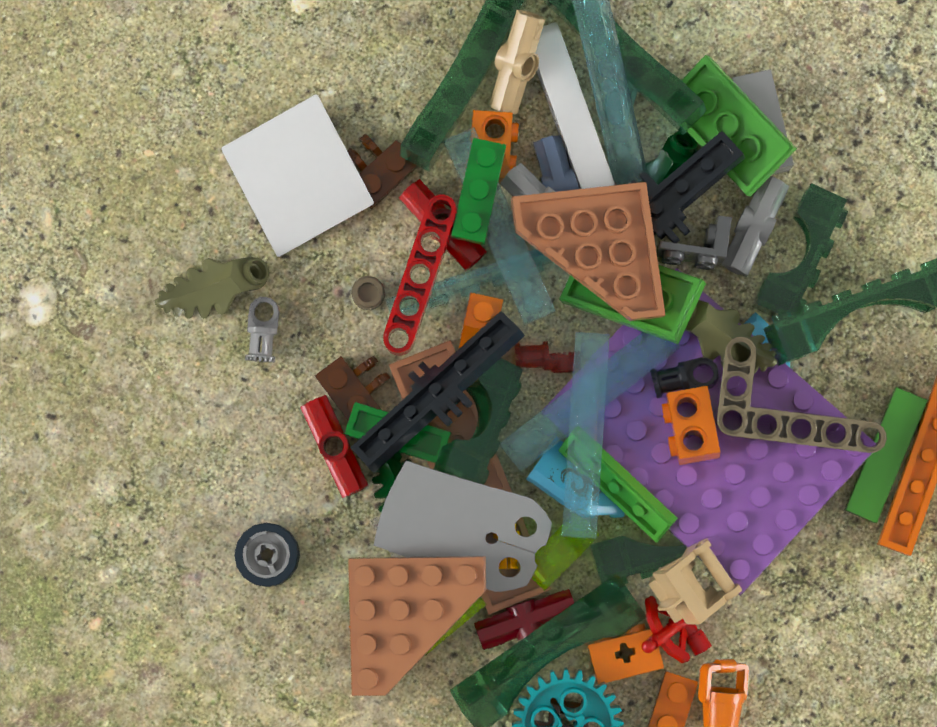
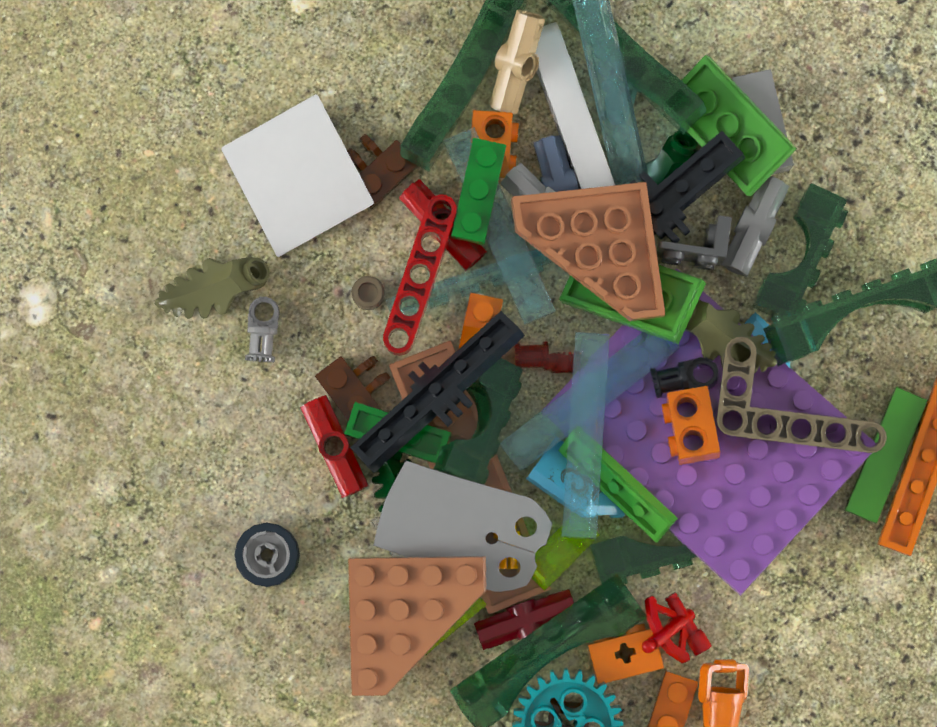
(682, 593): tan piece -> none

